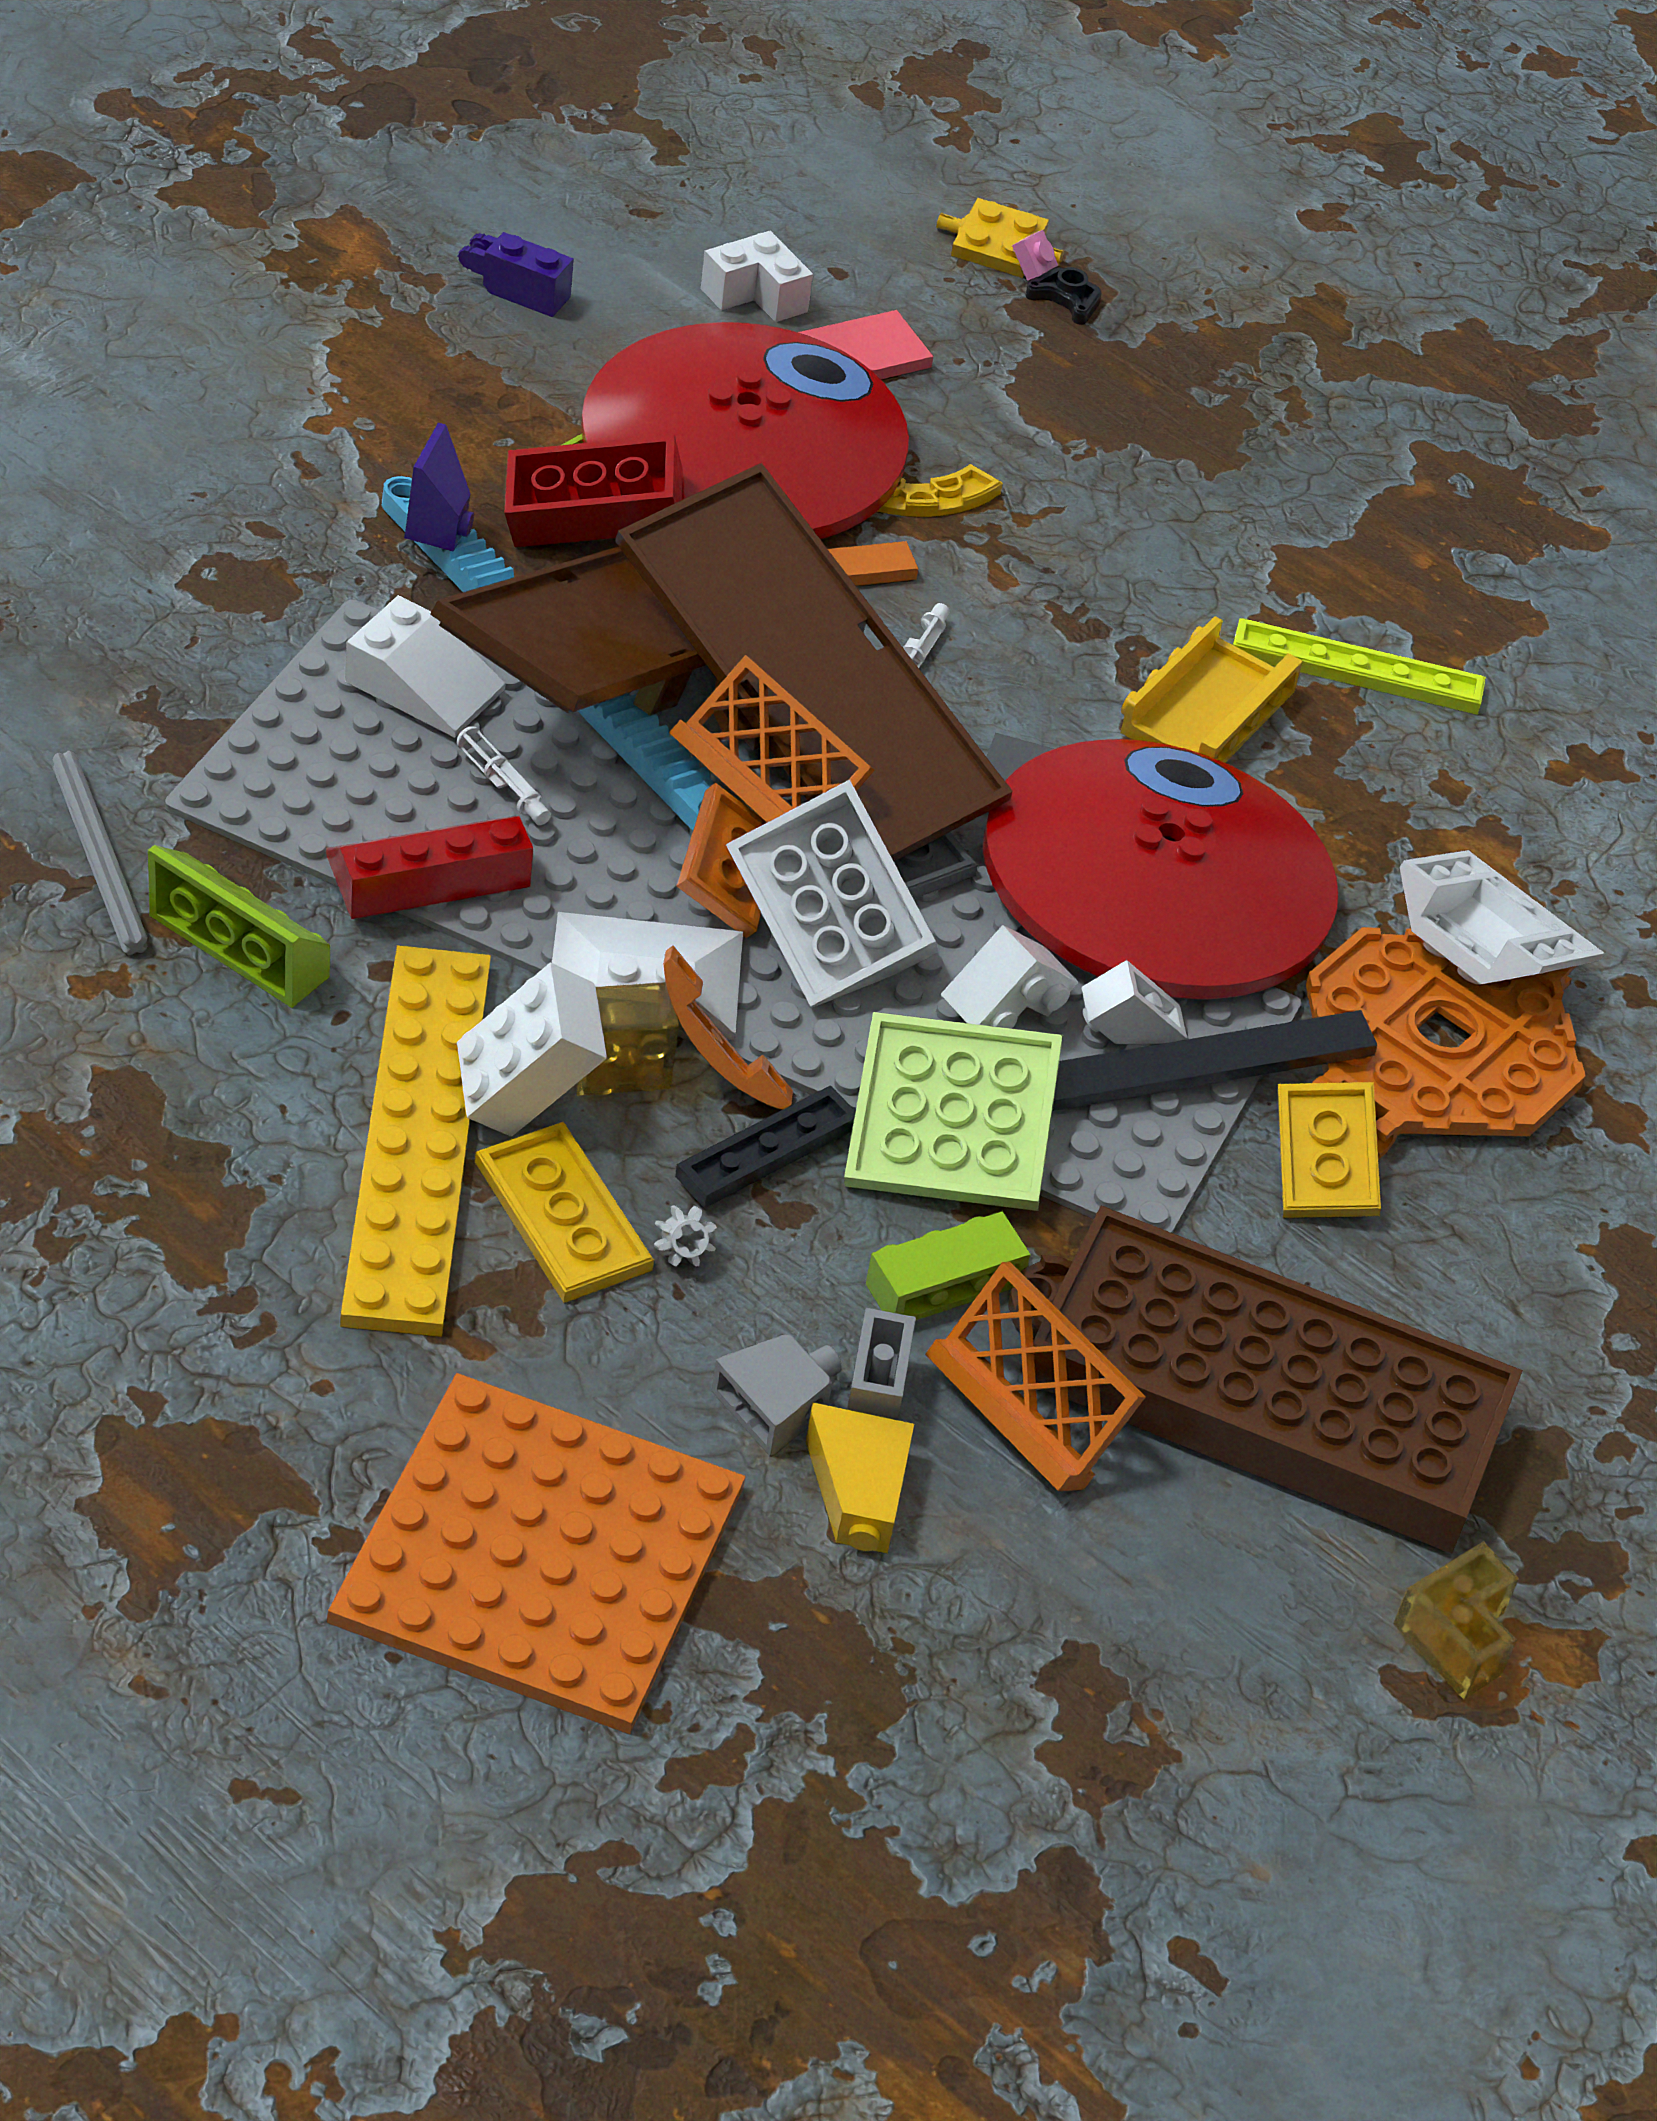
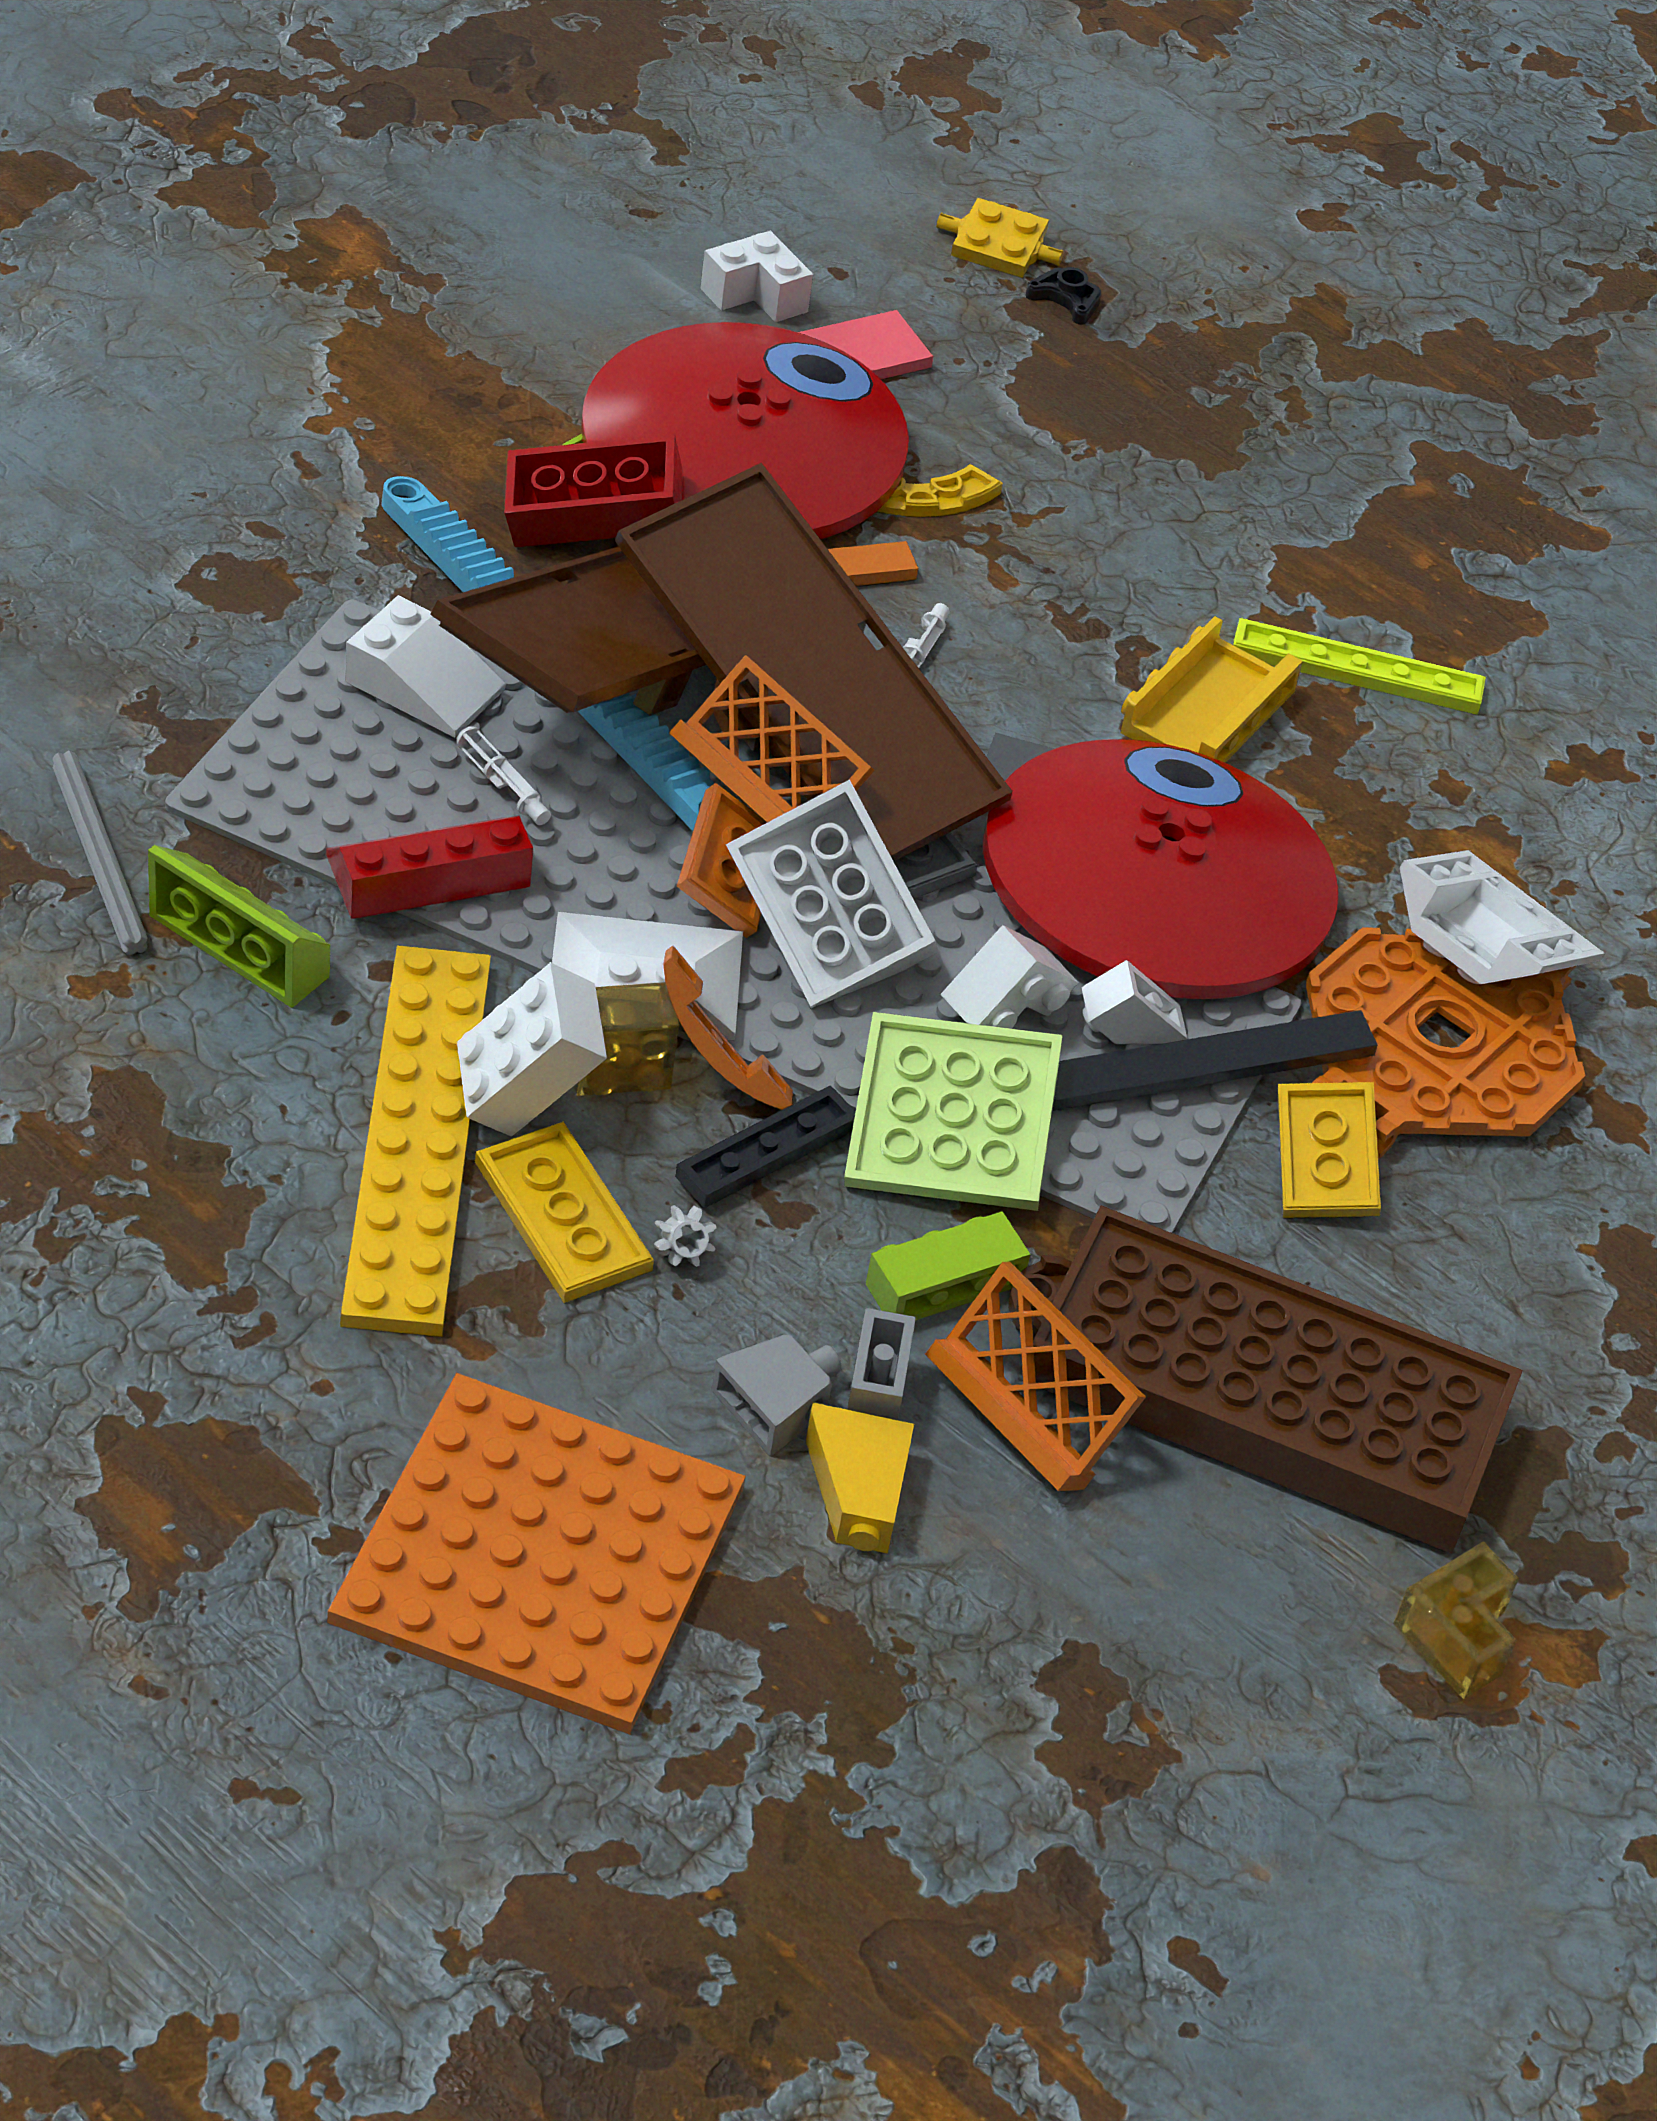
(438, 495): dark purple slope -> none
(520, 271): dark purple hinge -> none
(1035, 255): bright pink plate -> none

